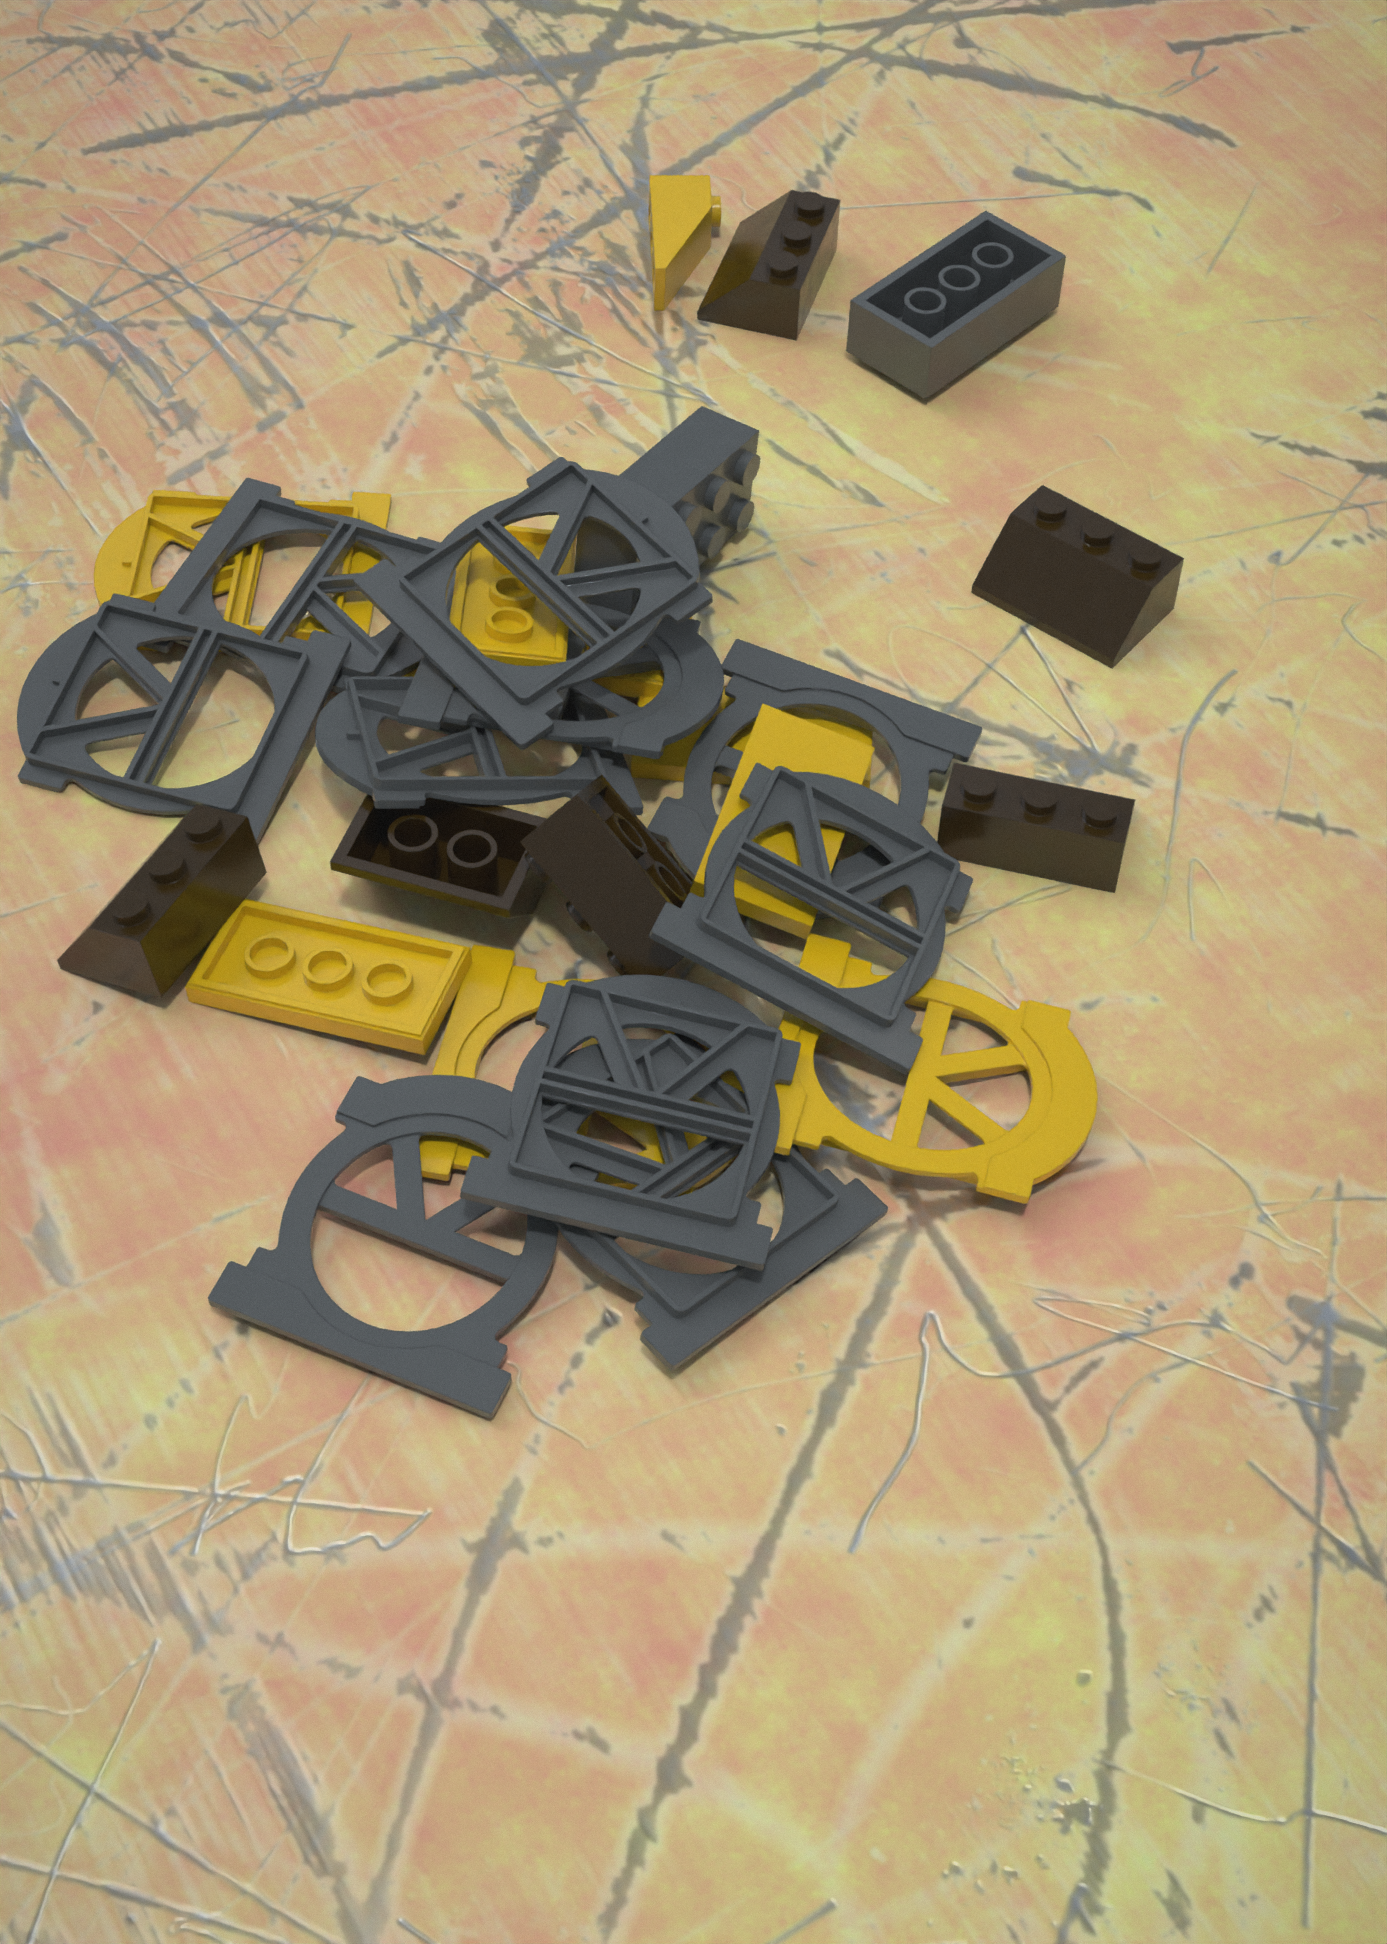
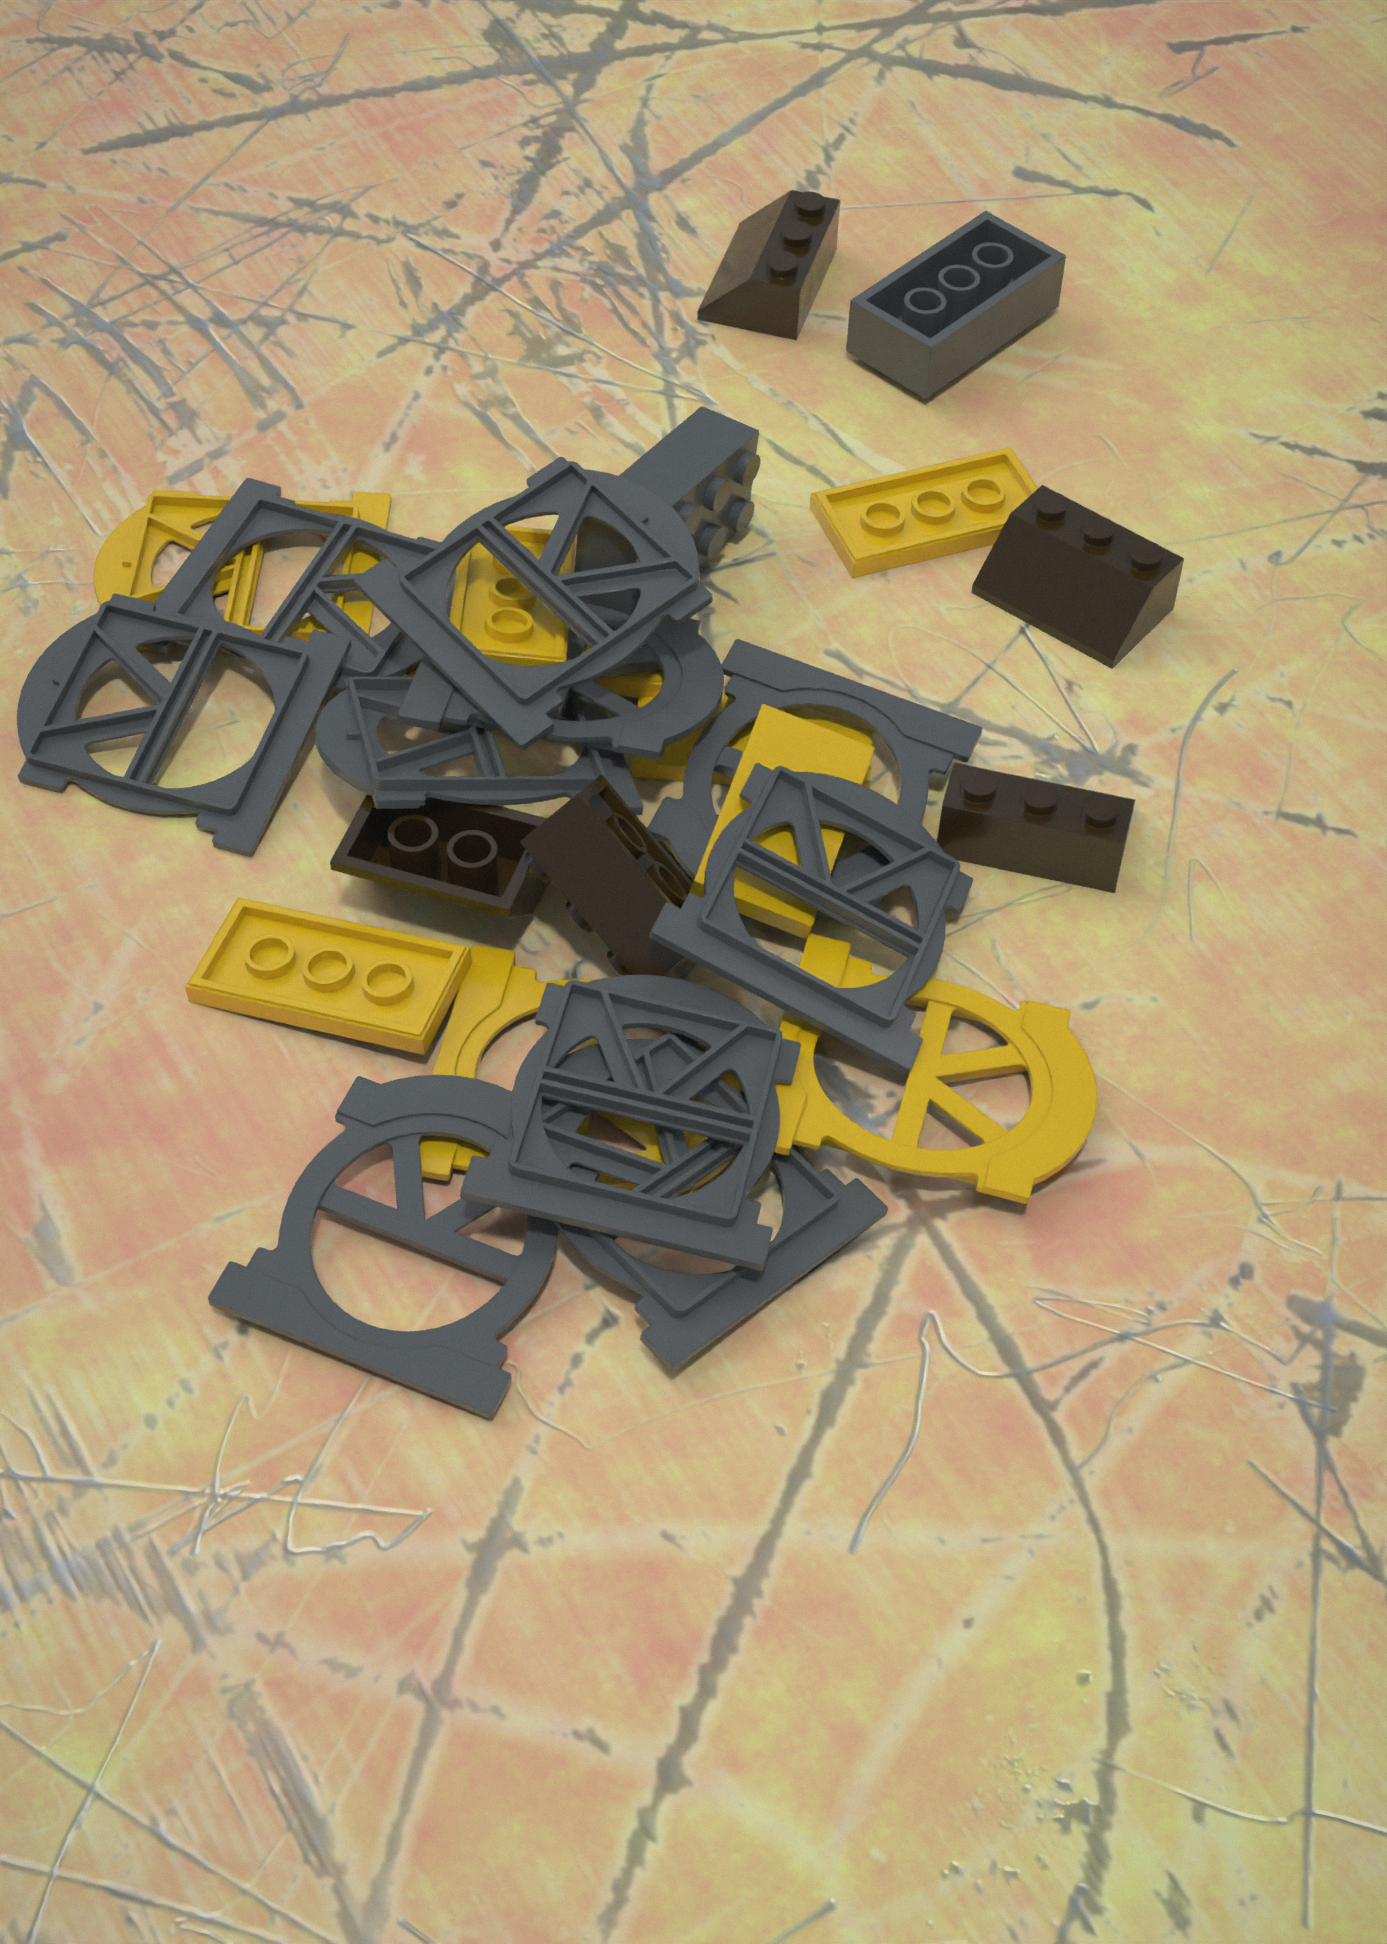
(170, 904): dark brown slope -> none
(679, 230): yellow slope -> none
(922, 511): none -> yellow tile

